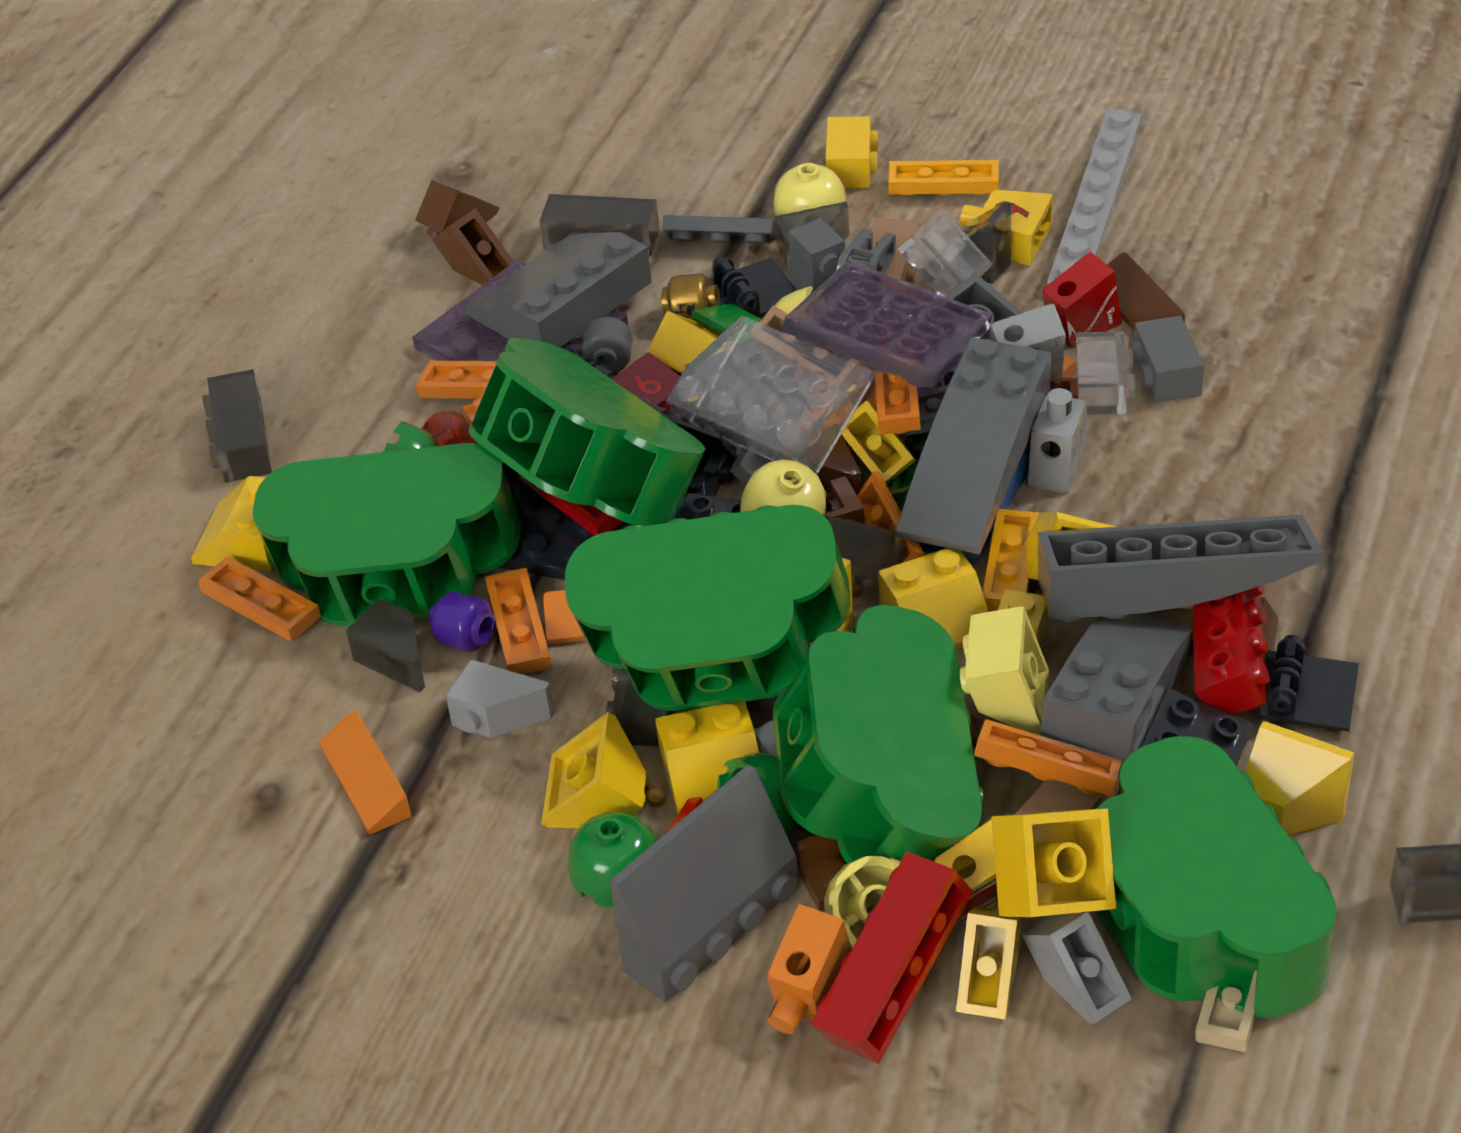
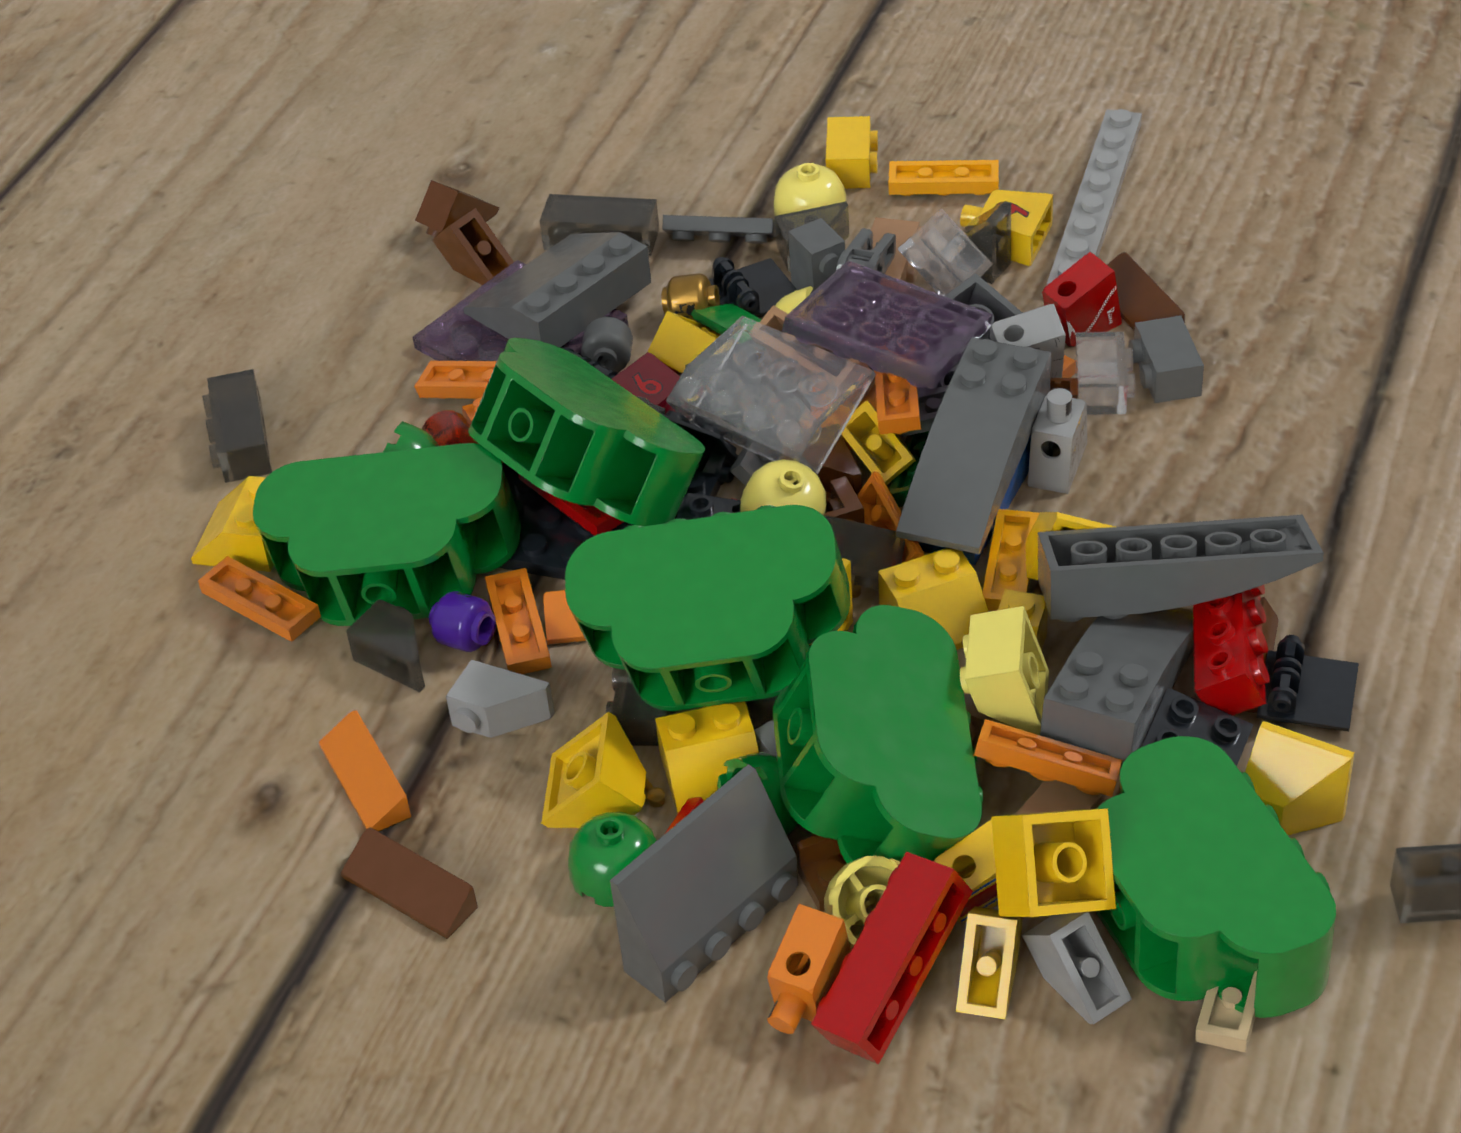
(410, 883): none -> reddish brown slope

